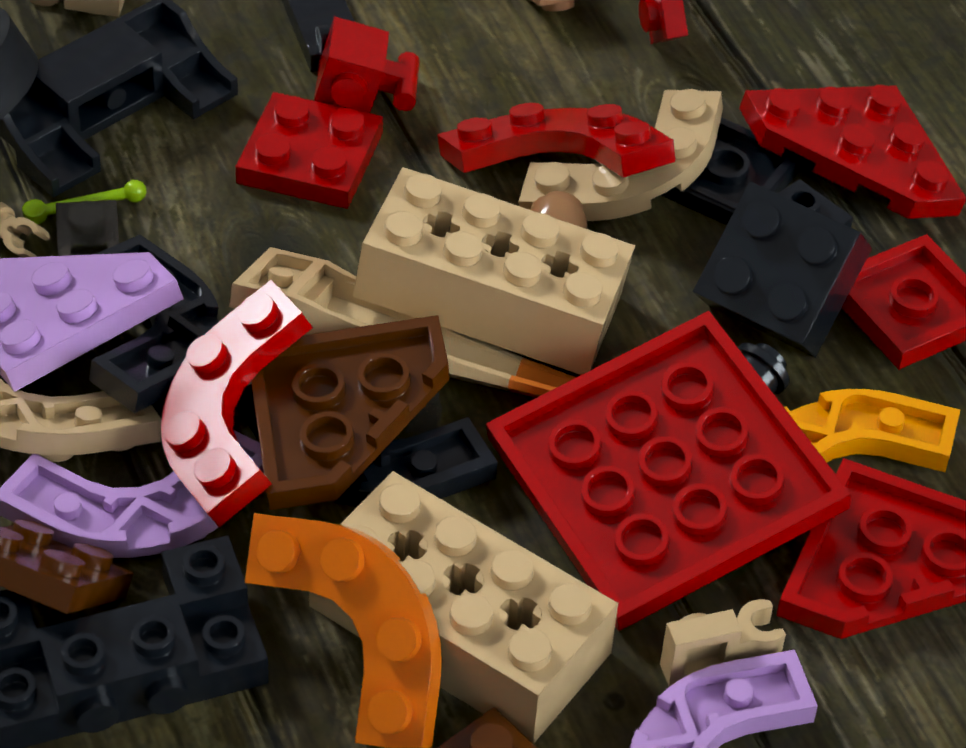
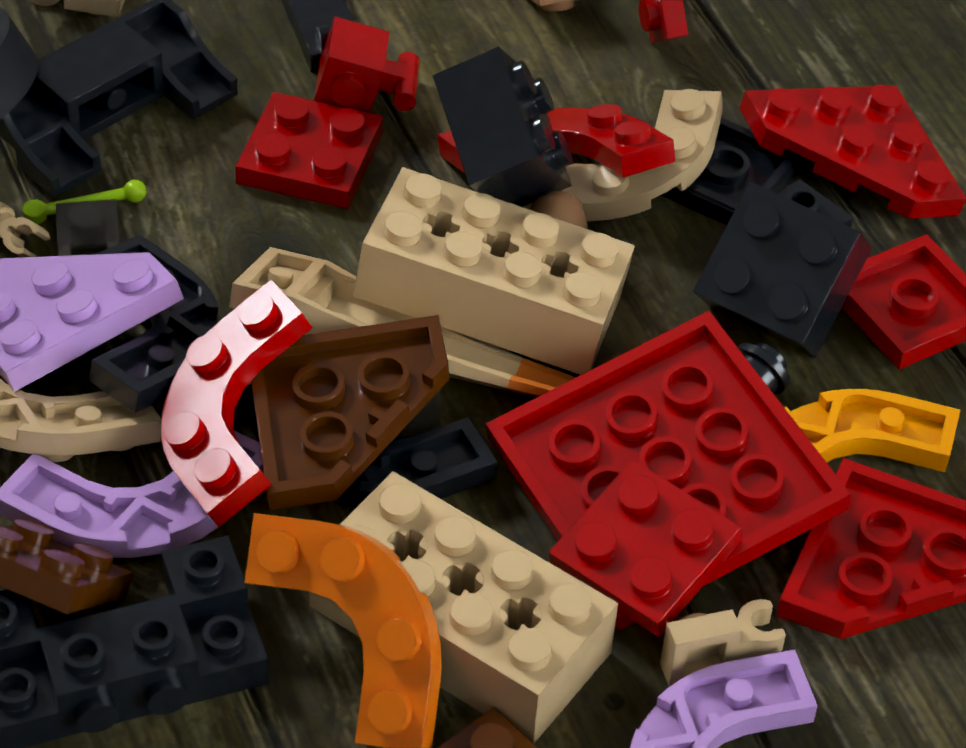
(504, 128): none -> black brick
(646, 546): none -> red plate

